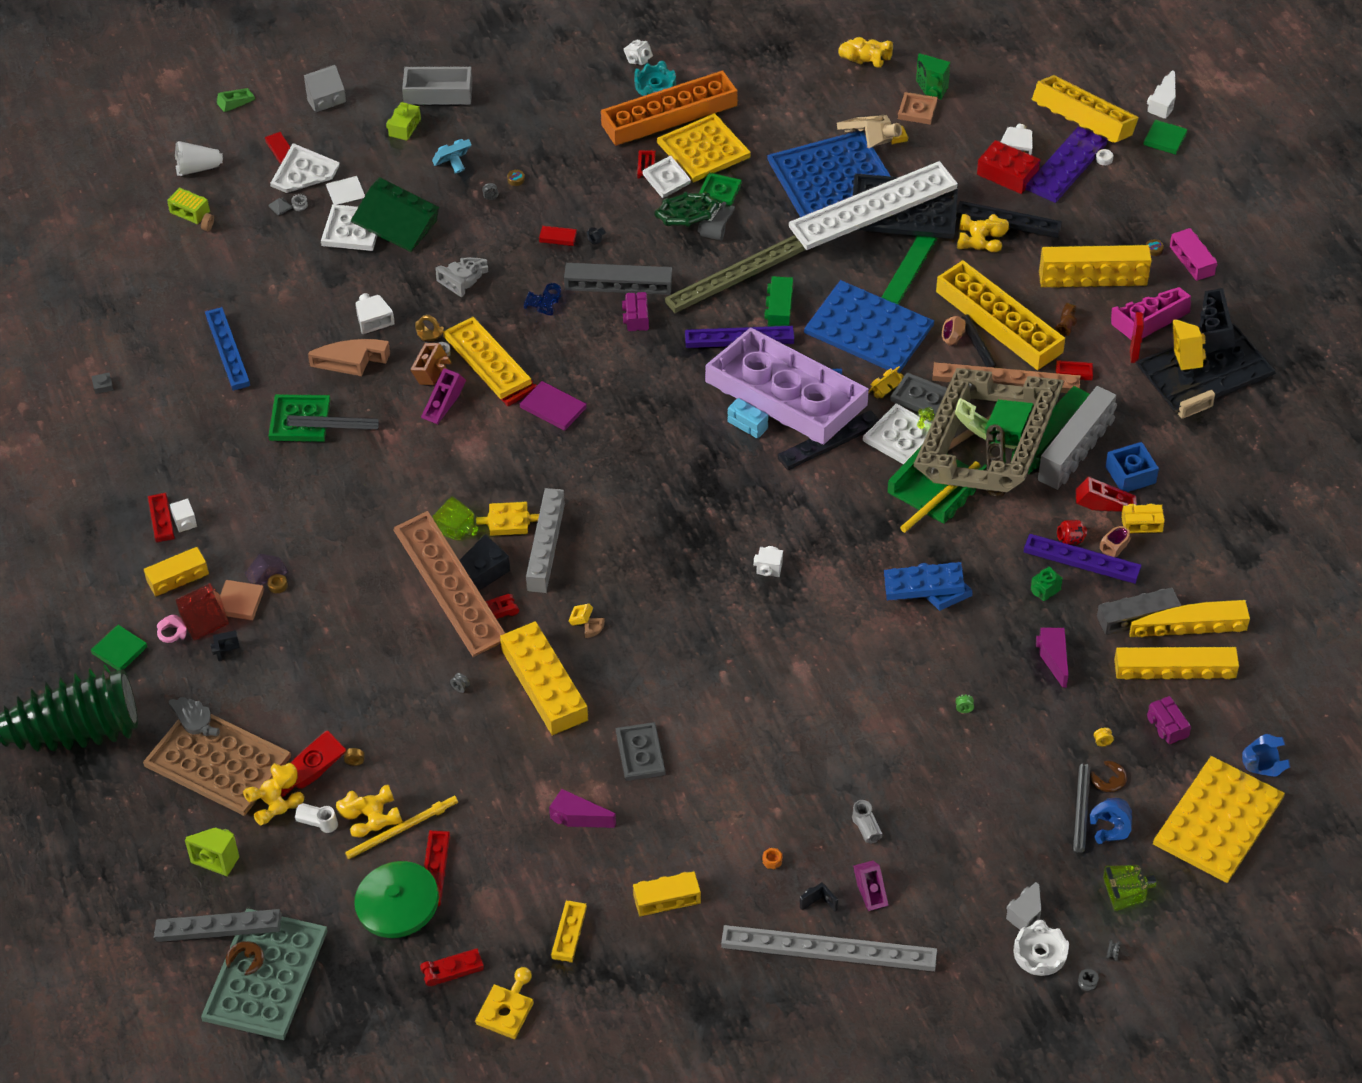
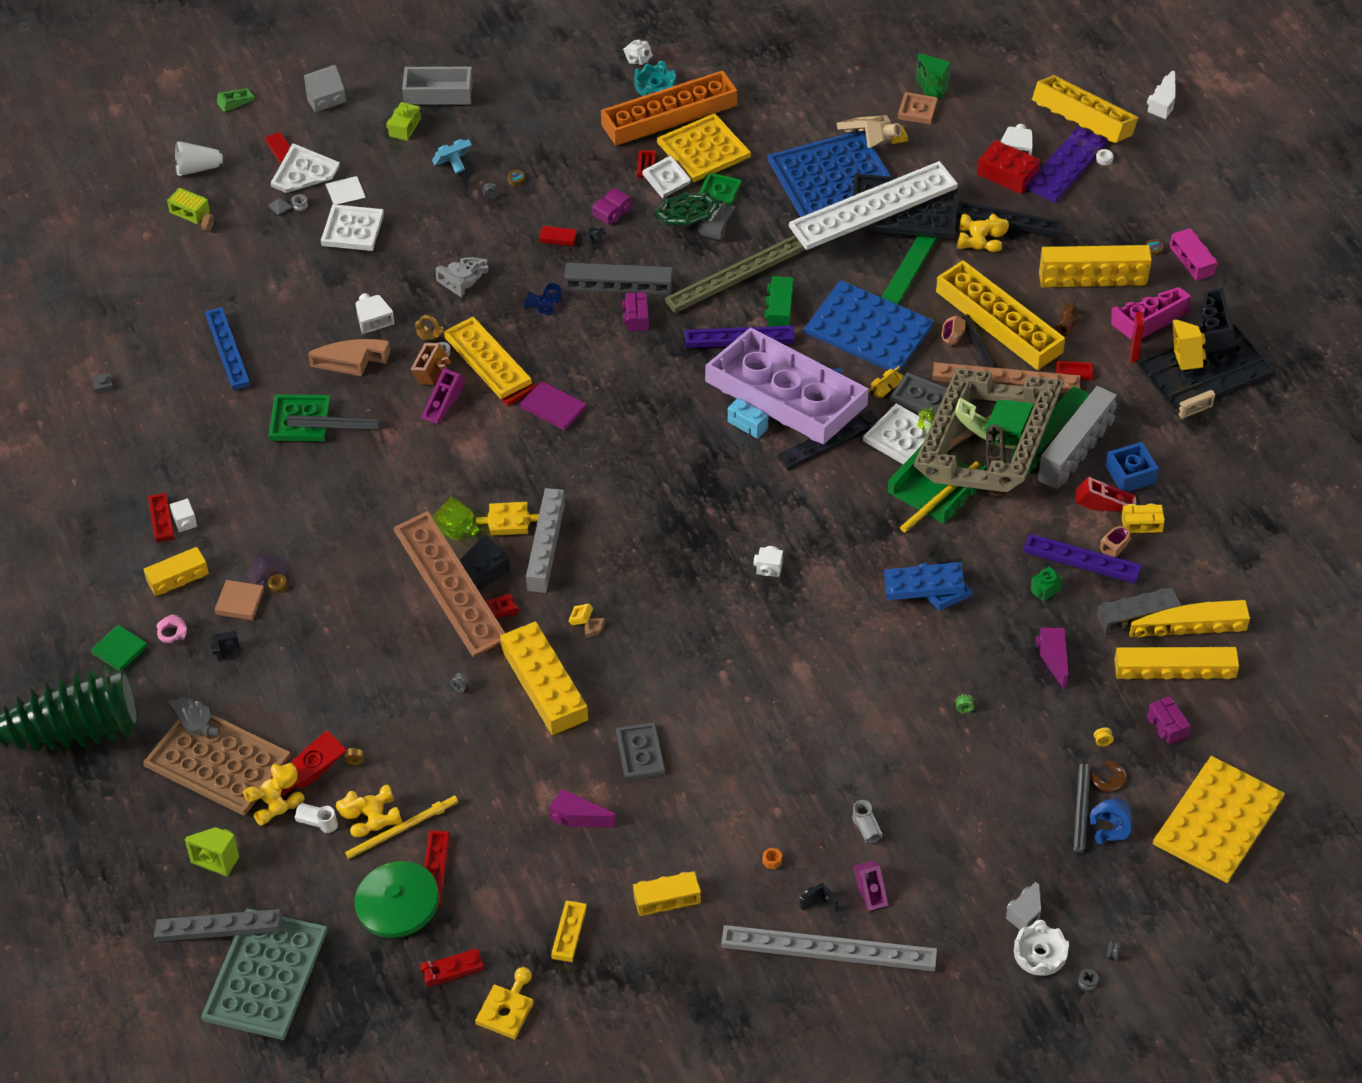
(202, 611): clear red slope -> none
(250, 949): reddish brown head -> none
(395, 214): dark green slope -> none
(612, 206): none -> magenta brick
(865, 51): yellow animal -> none
(1071, 532): red head -> none
(1126, 885): clear neon green torso -> none
(1165, 137): green tile -> none
(1263, 756): blue piece -> none

